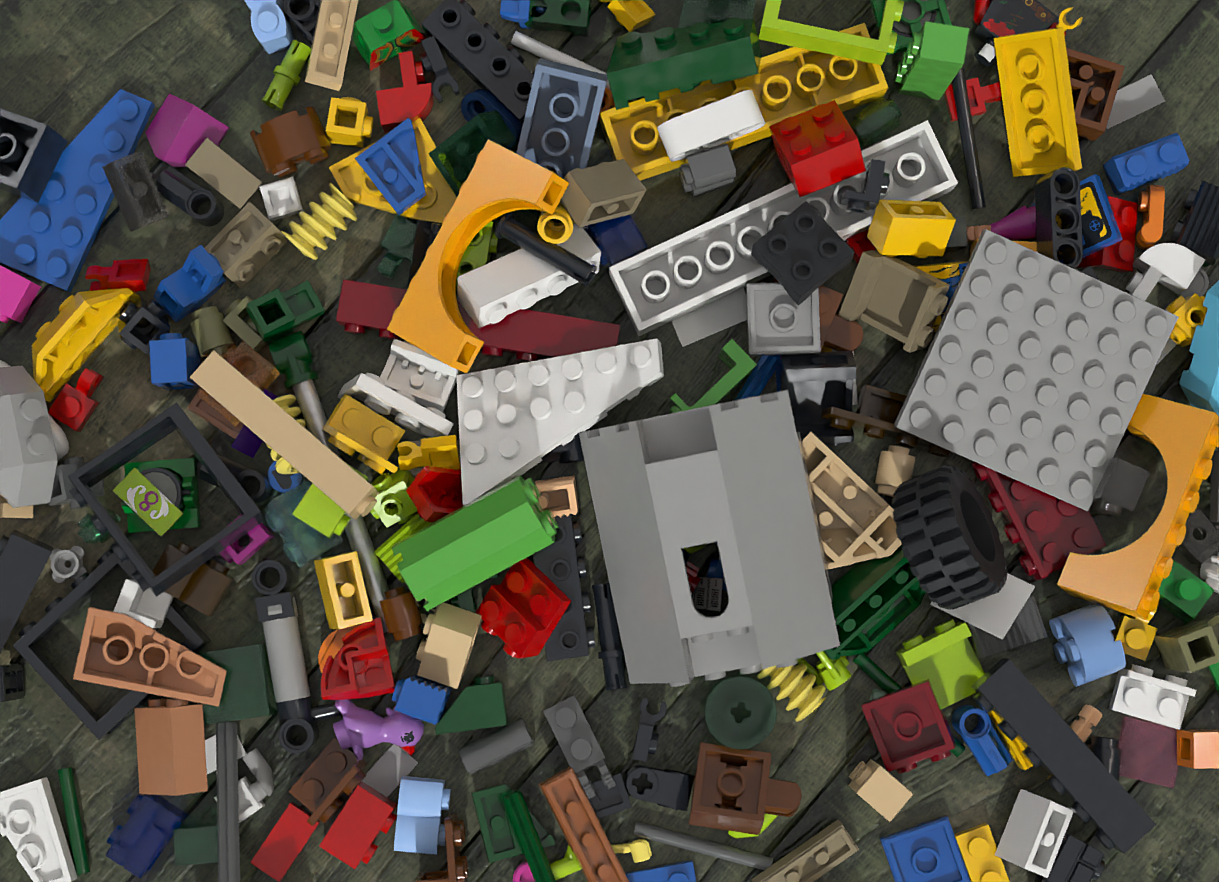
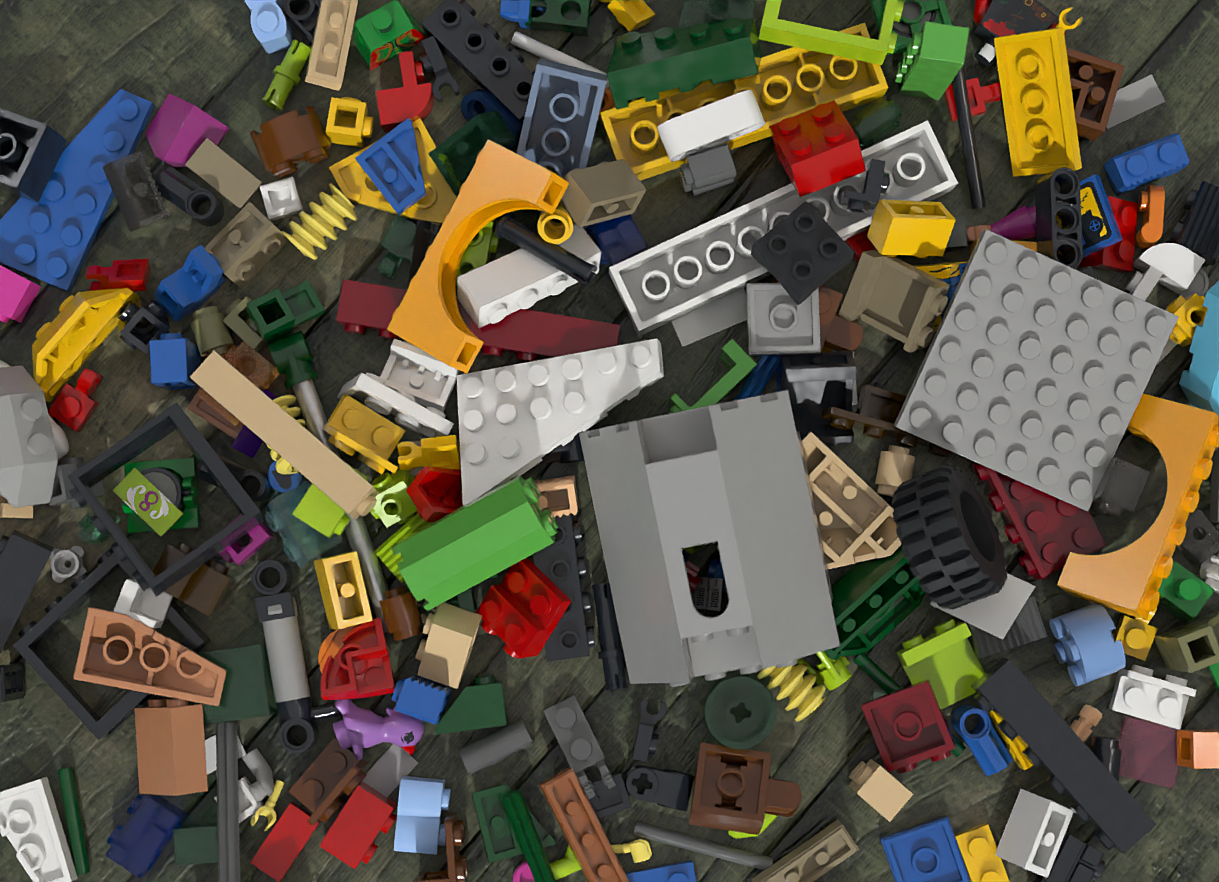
(268, 808): none -> light yellow hand

